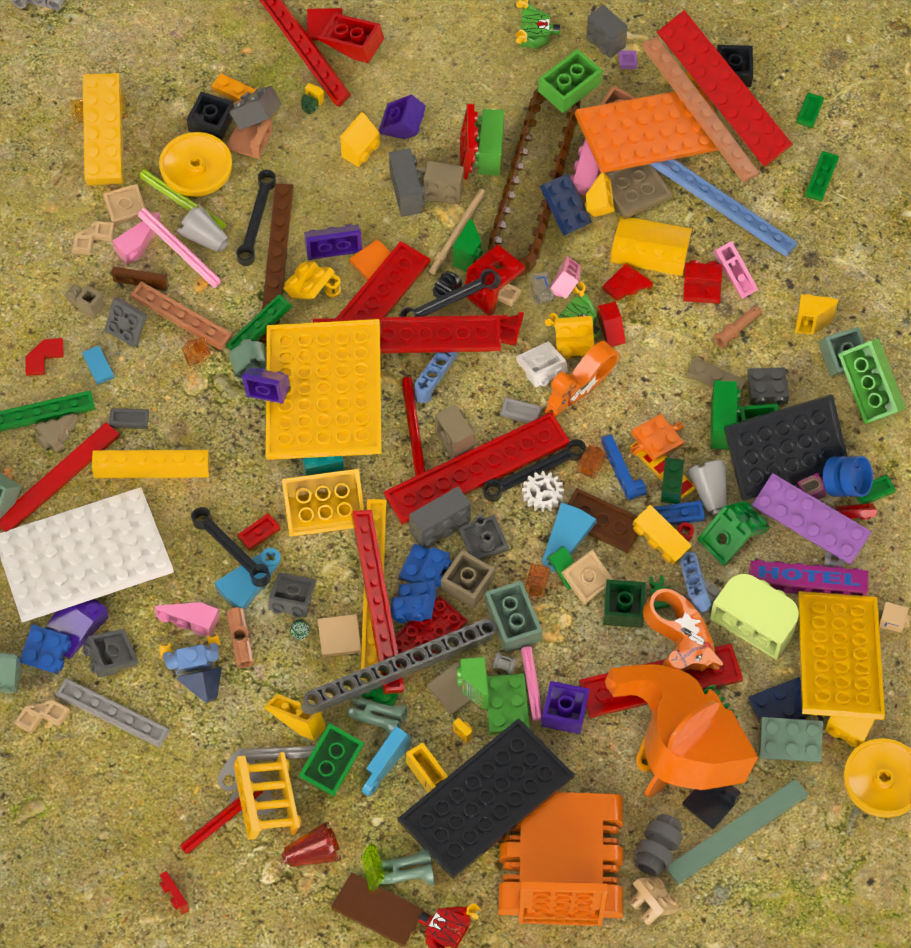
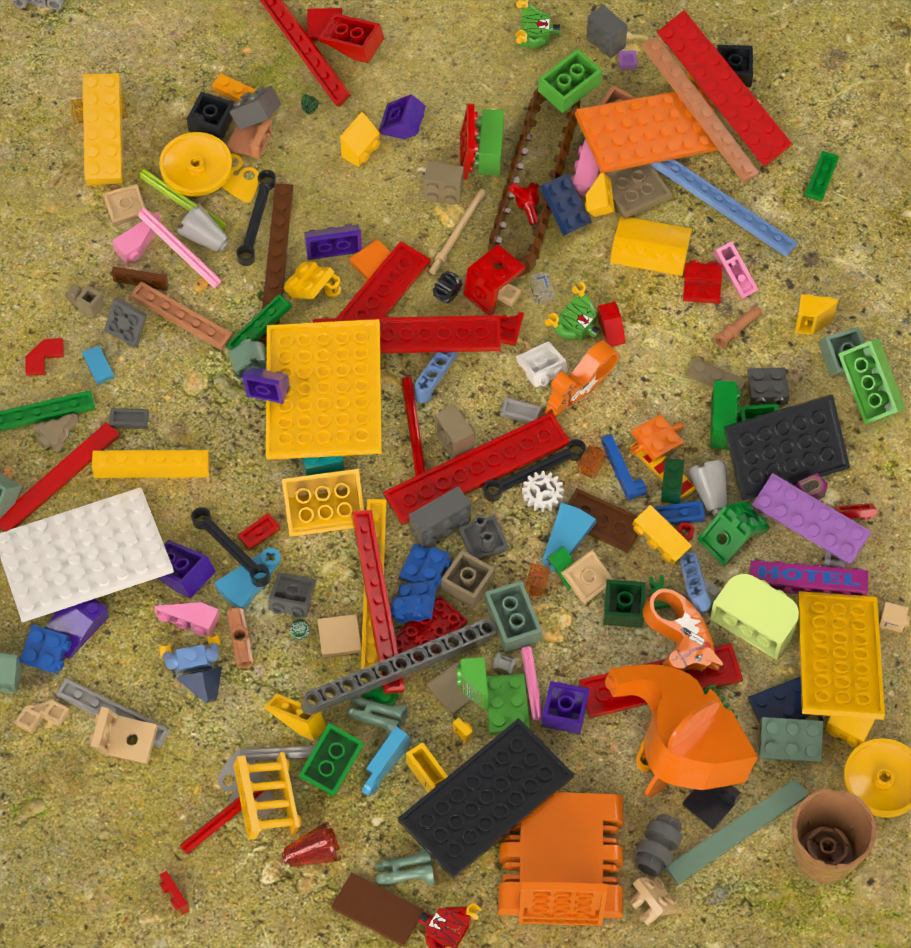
(98, 231): tan tile -> none
(109, 652): dark grey plate -> none
(113, 734): none -> tan bracket
(189, 568): none -> dark purple slope
(196, 351): clear orange brick -> none
(238, 185): none -> yellow piece
(315, 91): yellow plate -> none
(372, 867): clear neon green tile -> none
(406, 182): dark grey brick -> none
(455, 295): black piece -> none
(467, 247): green slope -> none
(527, 200): none -> red bush
(566, 278): bright pink slope -> none
(574, 336): yellow plate -> none
(626, 282): red wing -> none
(810, 110): green tile -> none
(832, 823): none -> medium nougat cone
(848, 476): blue wheel -> none
(880, 488): green tile -> none

